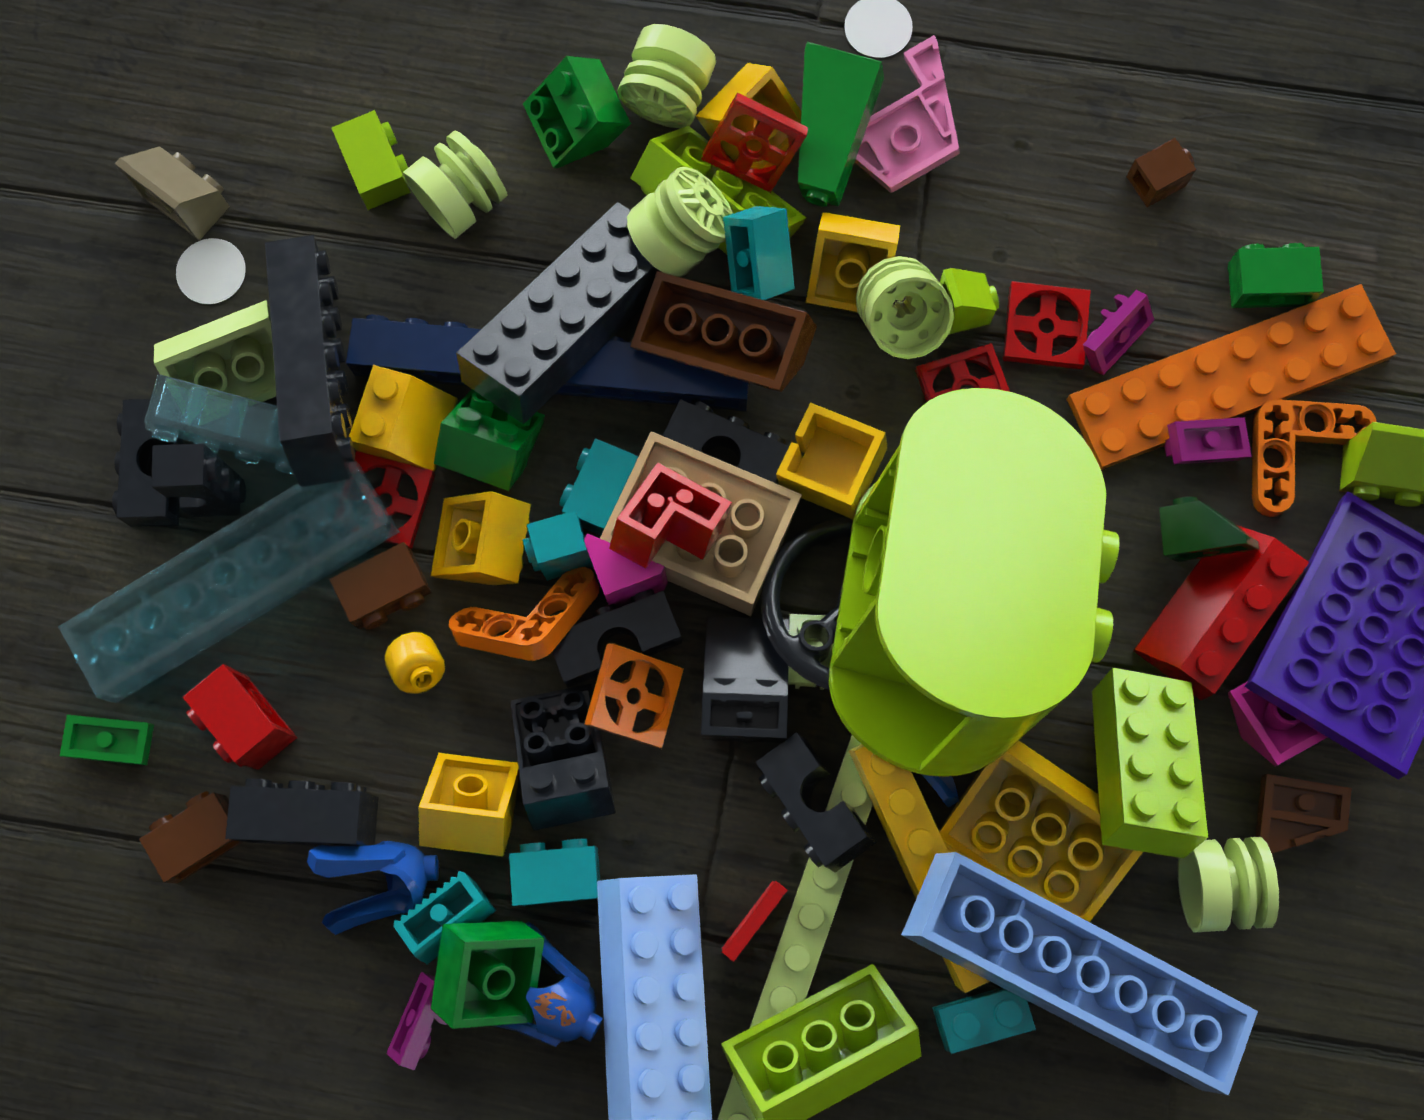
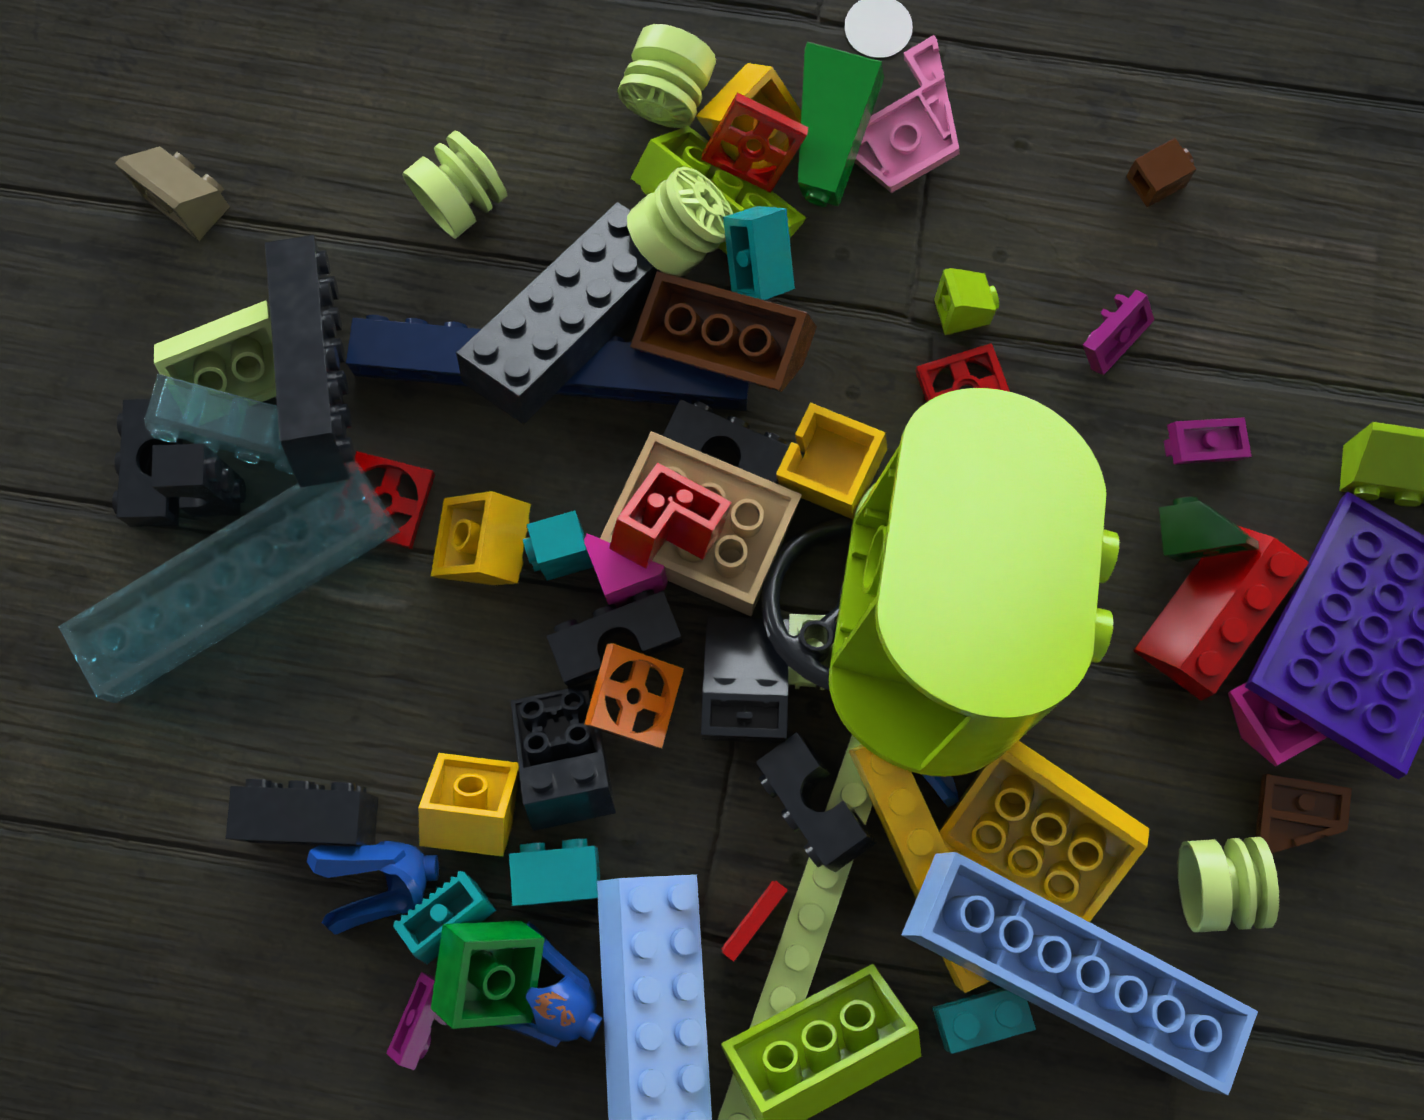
(107, 740): green plate -> none
(190, 839): reddish brown brick -> none
(210, 271): white sticker -> none
(238, 718): red brick -> none
(371, 159): lime brick -> none
(381, 587): reddish brown brick -> none
(400, 418): yellow slope -> none
(414, 662): yellow head -> none
(486, 441): green slope -> none
(533, 635): orange beam -> none
(576, 111): green slope -> none
(599, 484): teal brick -> none
(843, 256): yellow slope -> none
(911, 326): yellowish green wheel -> none
(1048, 295): red piece -> none
(1148, 764): lime brick -> none
(1231, 375): orange plate -> none
(1275, 276): green brick -> none
(1292, 430): orange beam -> none

